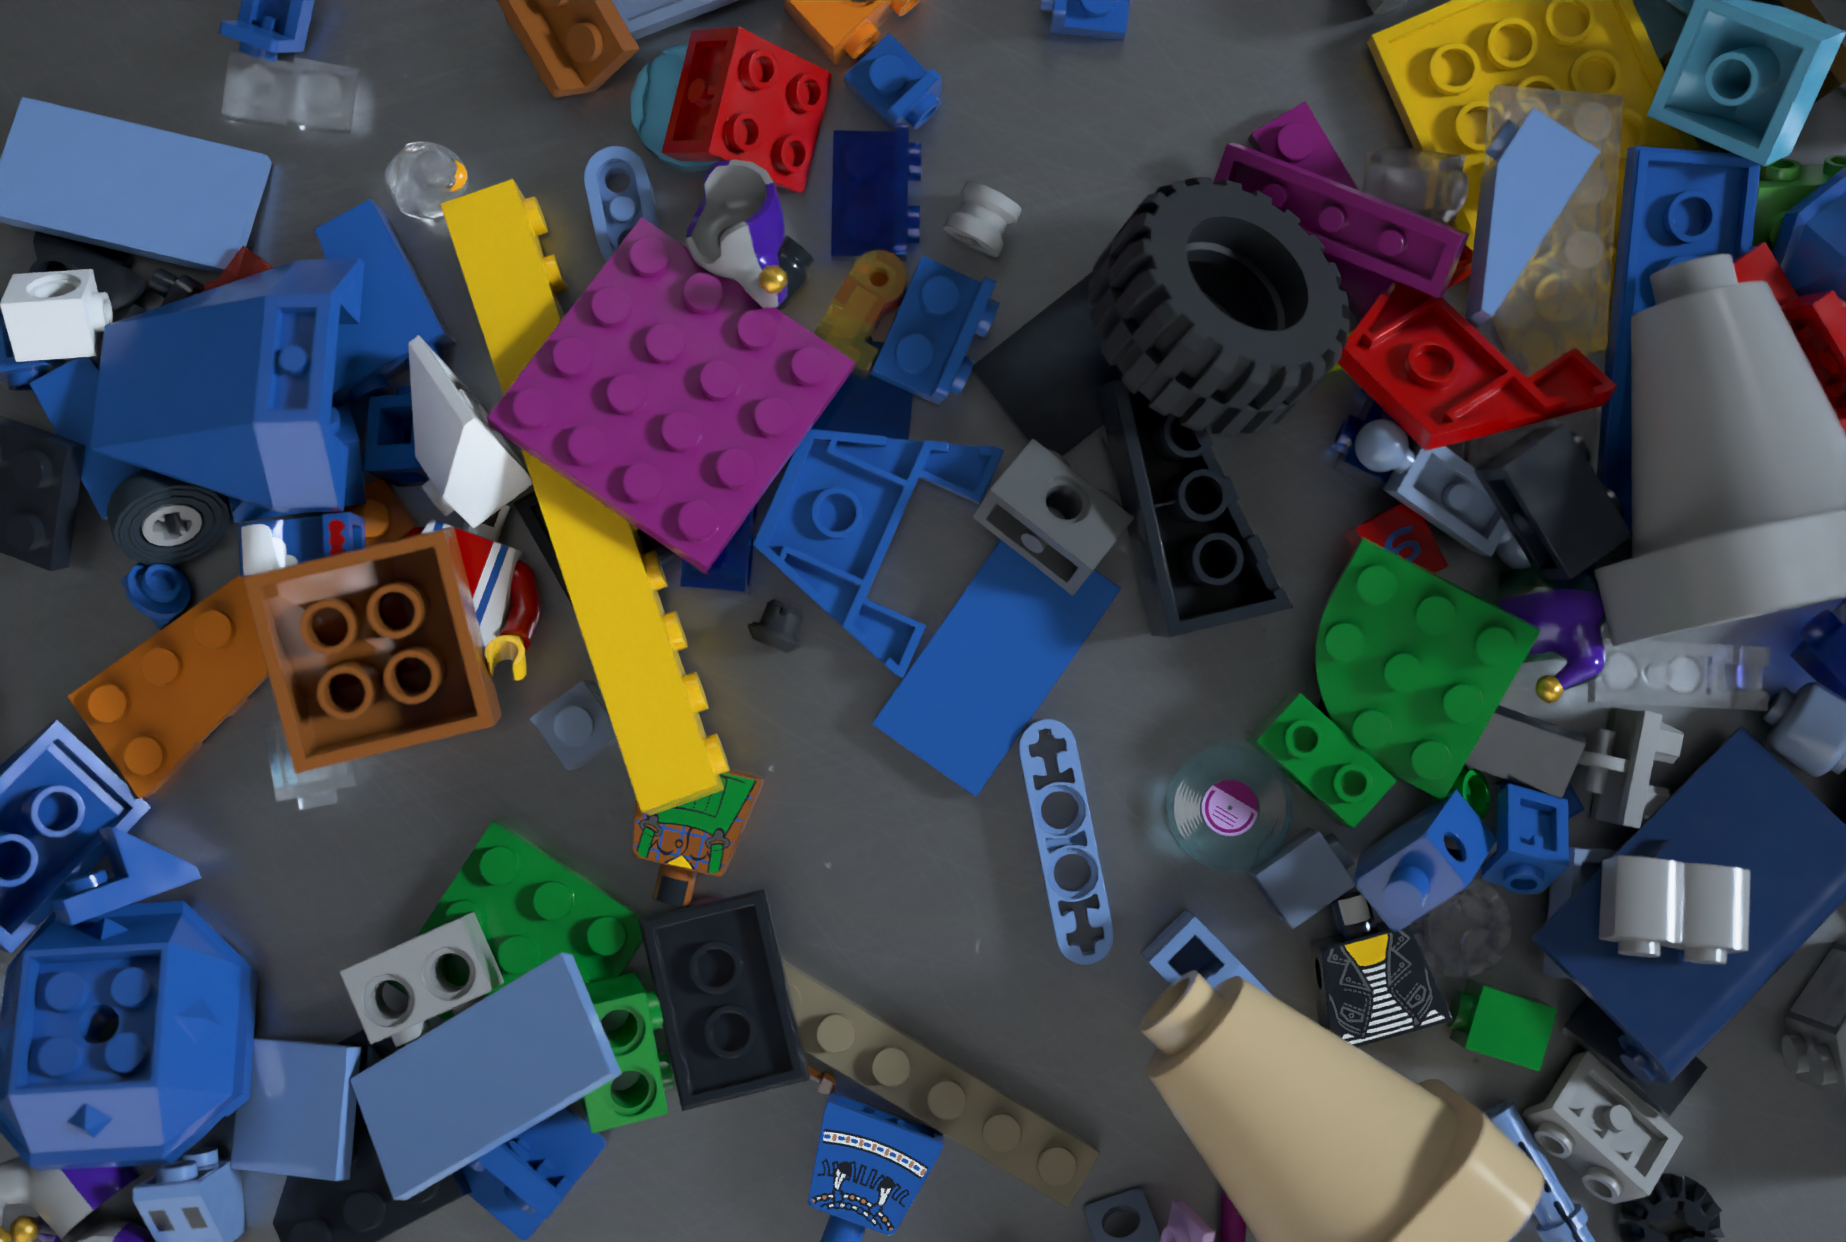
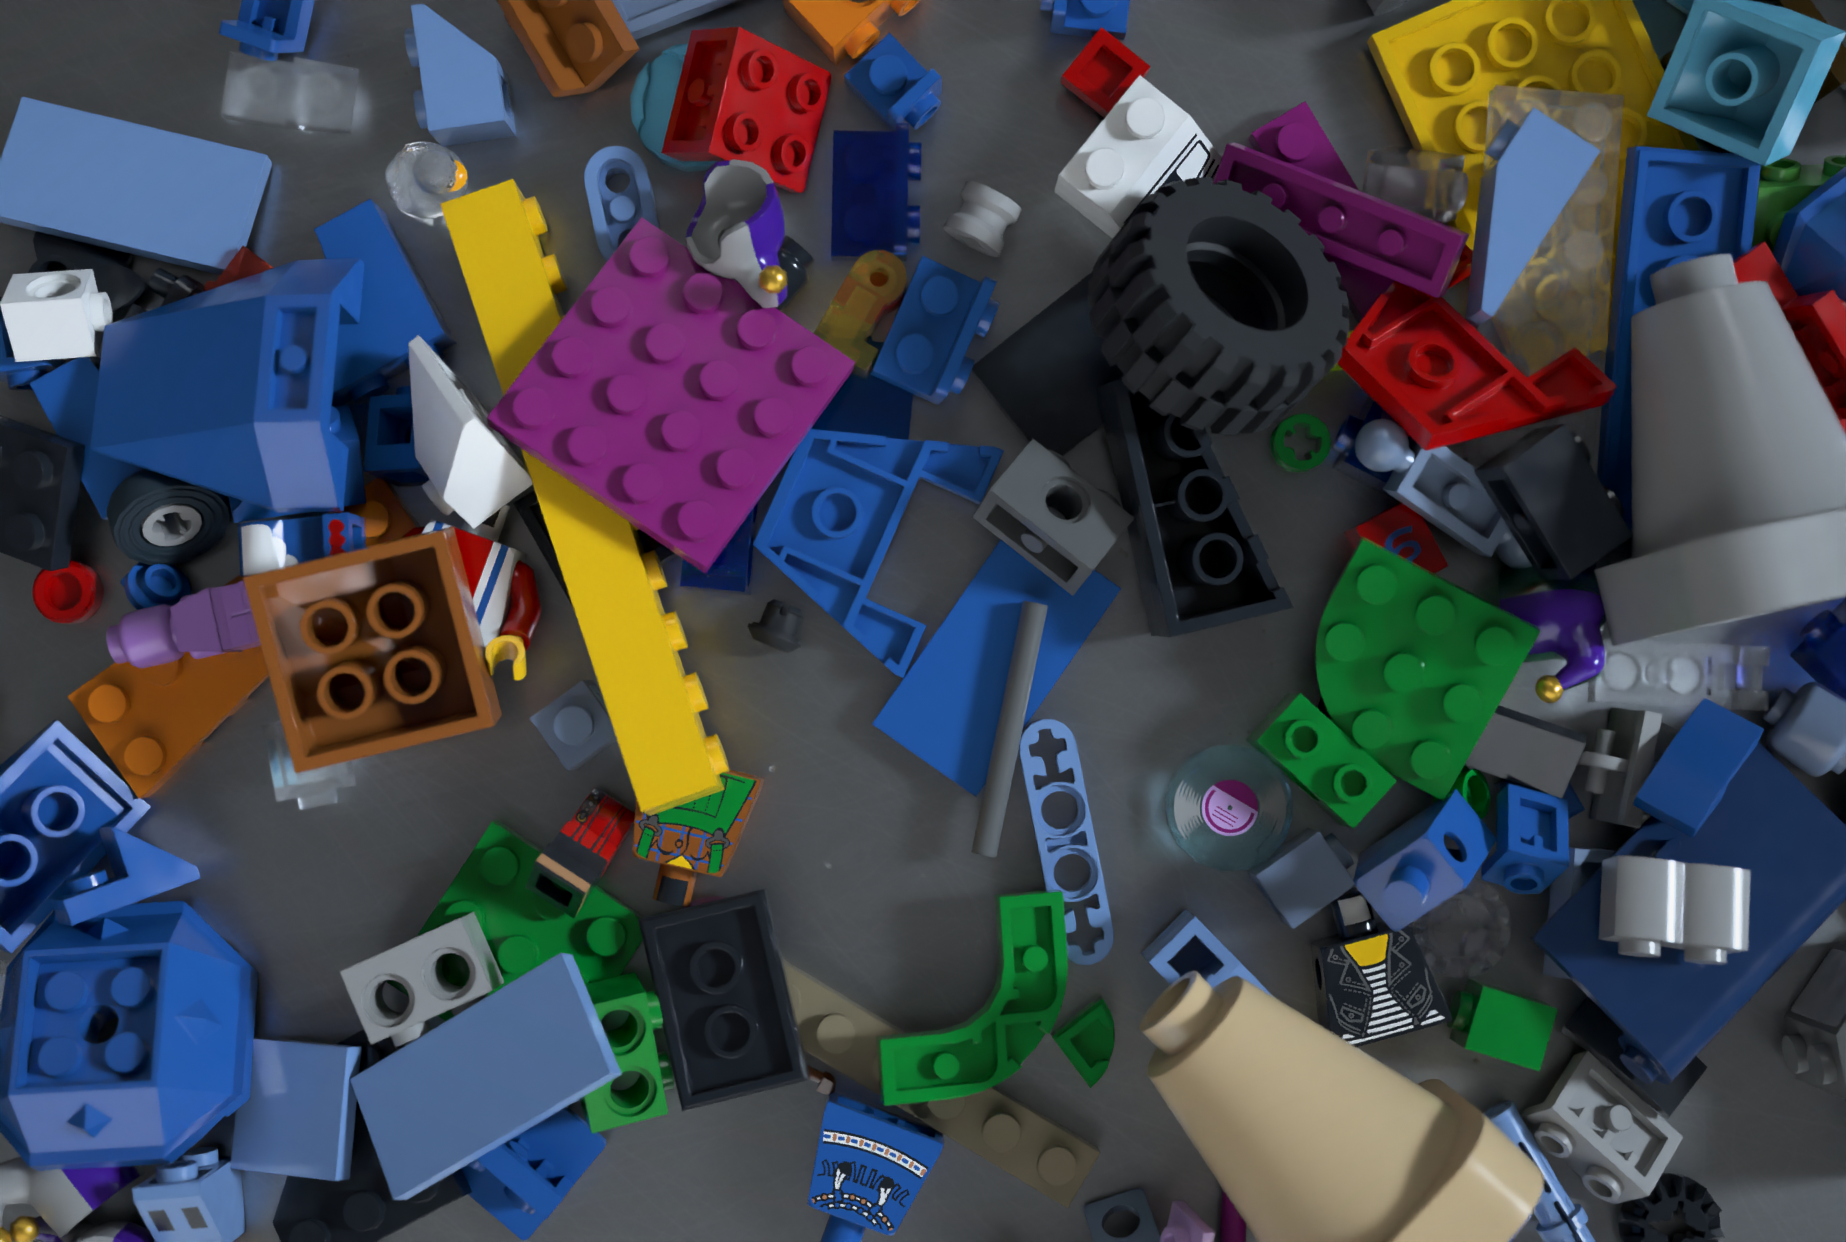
(68, 593): none -> red tile
(201, 624): none -> medium lavender piece
(462, 83): none -> medium blue slope
(581, 852): none -> leg
(1007, 1028): none -> green plate
(1009, 729): none -> dark grey bar
(1088, 1040): none -> green tile
(1103, 72): none -> red plate
(1132, 154): none -> white slope
(1314, 430): none -> green bush
(1698, 767): none -> blue slope

